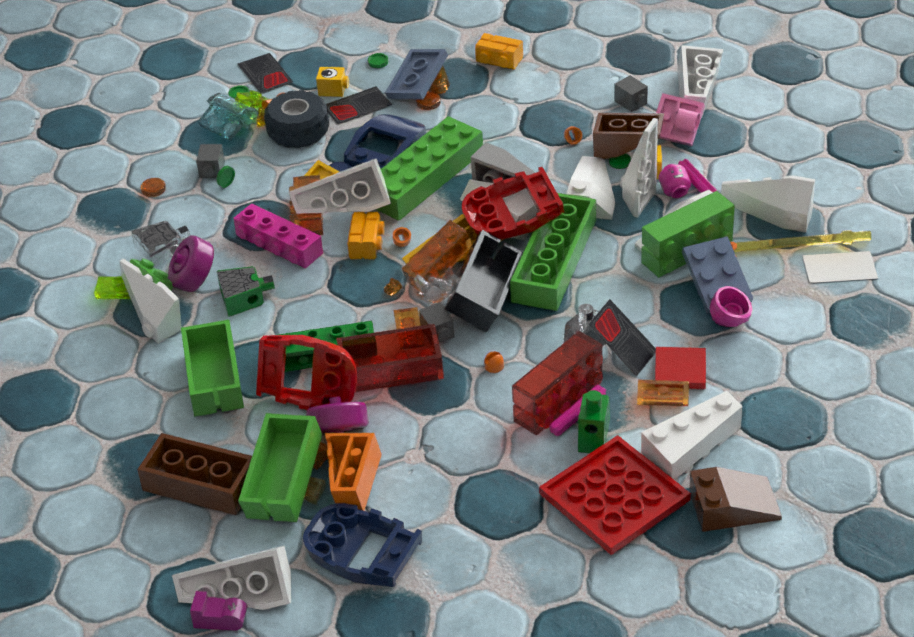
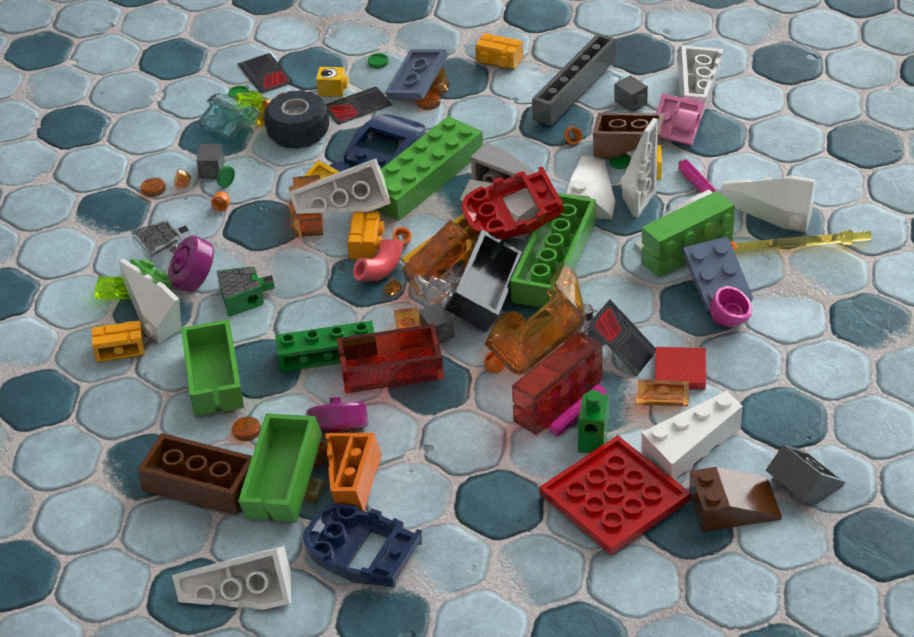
(118, 341): none -> light orange brick
(182, 178): none -> clear orange hinge
(217, 612): magenta leg -> none
(220, 201): none -> orange hinge
(246, 428): none -> clear orange piece
(278, 235): dark pink brick -> none
(332, 371): red slope -> none
(382, 265): none -> coral cylinder
(524, 342): none -> clear orange windscreen
(573, 79): none -> dark grey brick
(674, 180): dark pink head -> none
(803, 475): none -> dark grey slope
(840, 267): white sticker -> none

